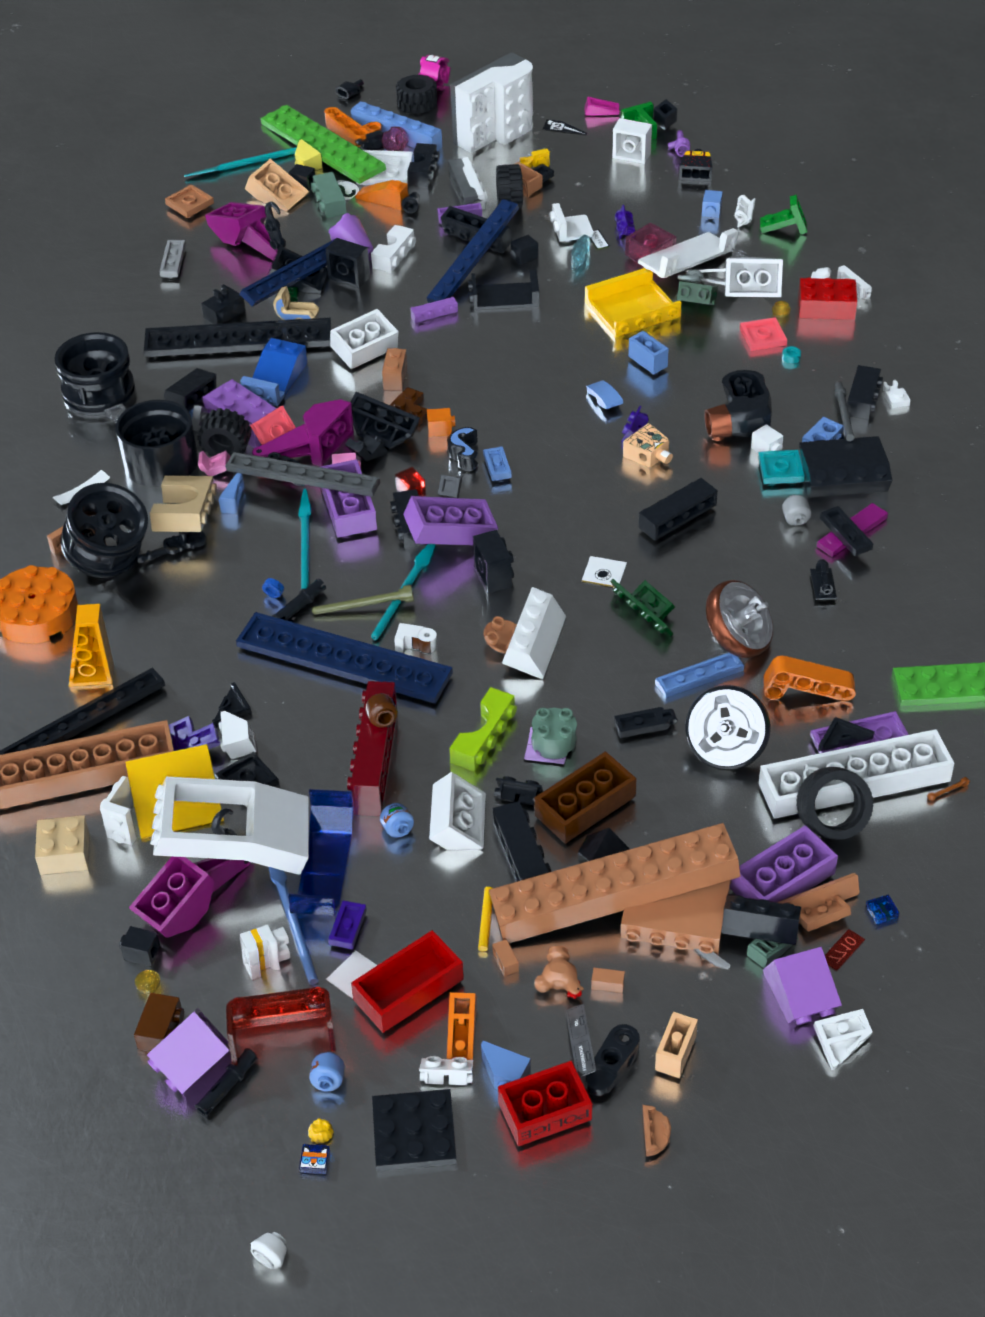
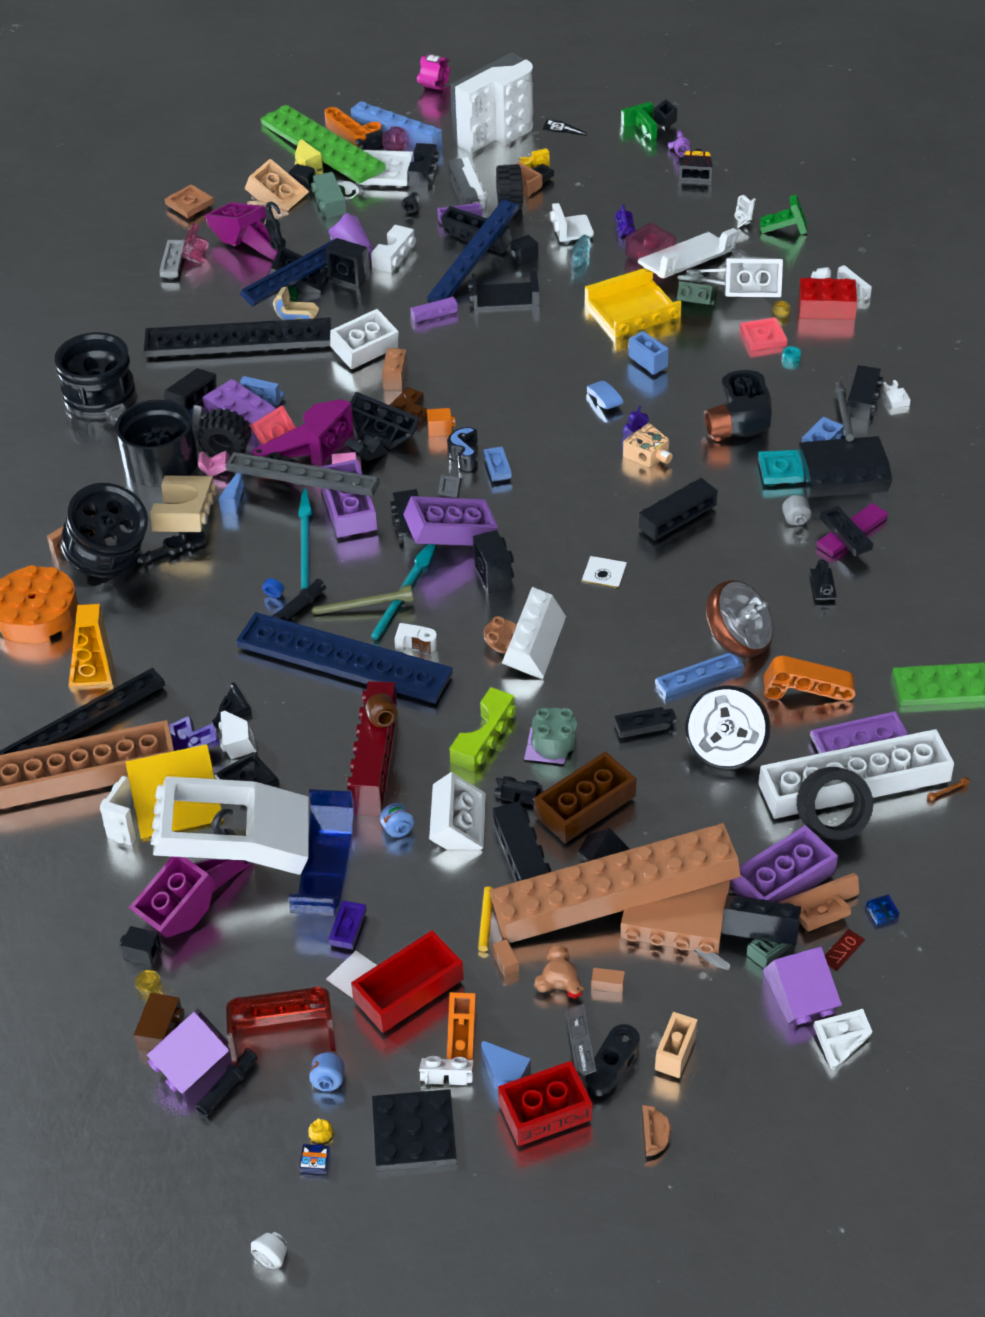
(62, 845): tan brick -> none
(100, 477): white sticker -> none
(194, 245): none -> clear pink panel
(223, 305): black brick -> none
(243, 162): teal piece -> none
(263, 949): white hips -> none
(279, 878): medium blue piece -> none
(281, 363): blue slope -> none
(349, 89): black piece -> none
(385, 193): orange slope -> none
(409, 480): clear red brick -> none
(416, 94): black tyre -> none
(599, 240): white sticker -> none
(600, 107): dark pink slope -> none
(632, 141): white brick -> none
(649, 601): dark green bracket -> none
(712, 203): medium blue brick -> none
(766, 439): white brick -> none
(844, 733): black tile -> none

